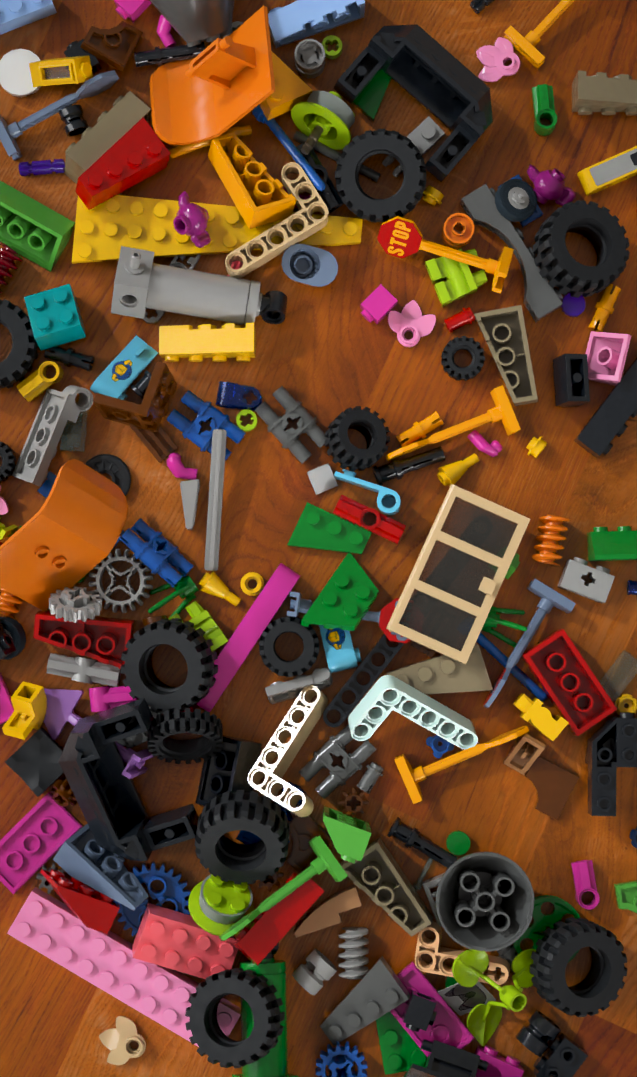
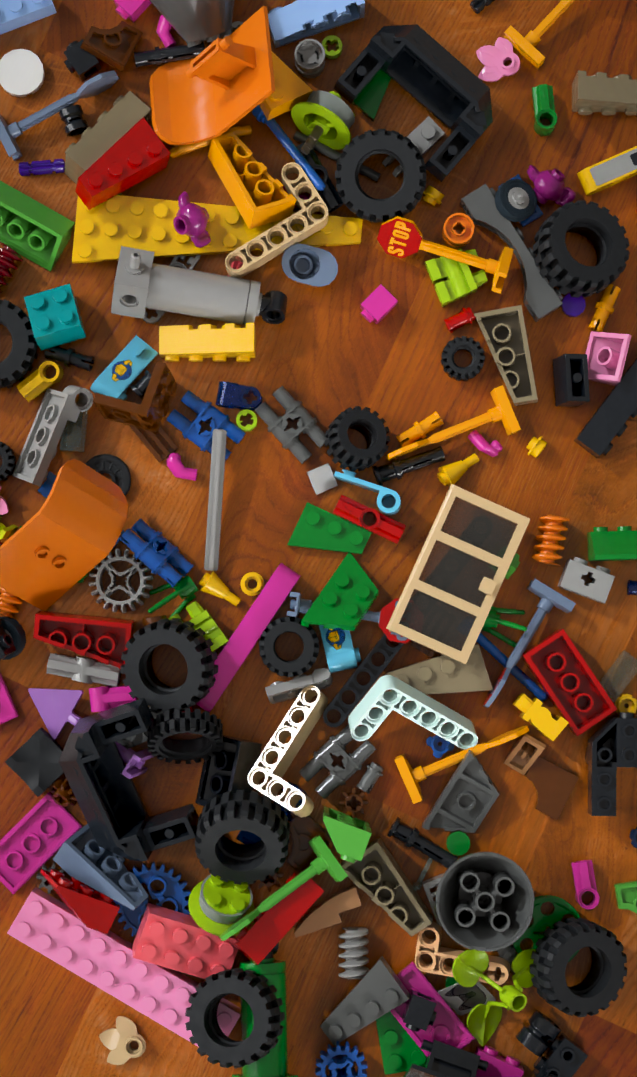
(29, 710): yellow brick -> none
(61, 71): yellow window -> none
(75, 604): light grey gear -> none
(190, 495): light grey slope -> none
(313, 973): light grey wheel -> none
(411, 321): bright pink plate -> none
(464, 798): none -> dark grey wing

